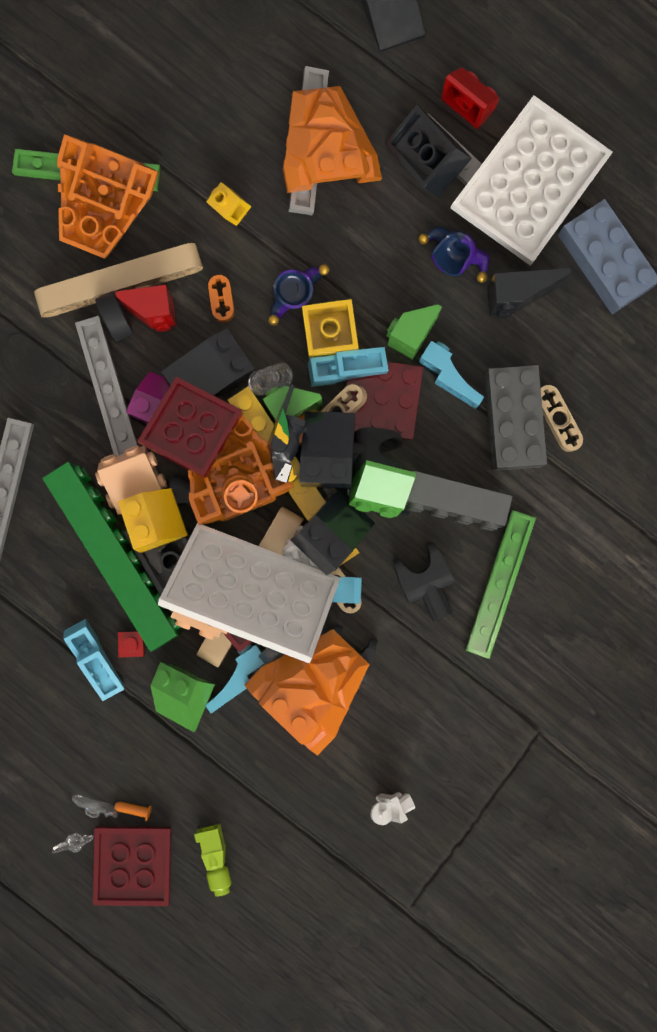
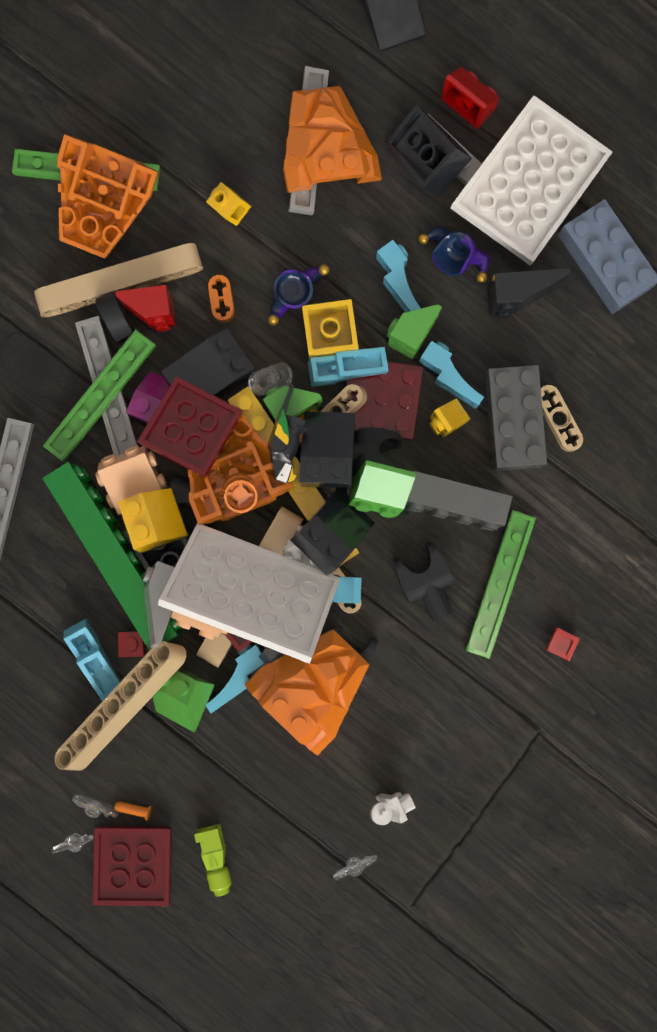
(99, 395): none -> bright green tile
(120, 706): none -> tan beam
(157, 616): none -> light grey slope
(355, 867): none -> clear piece
(393, 260): none -> medium azure slope
(448, 418): none -> yellow slope
(562, 644): none -> red plate

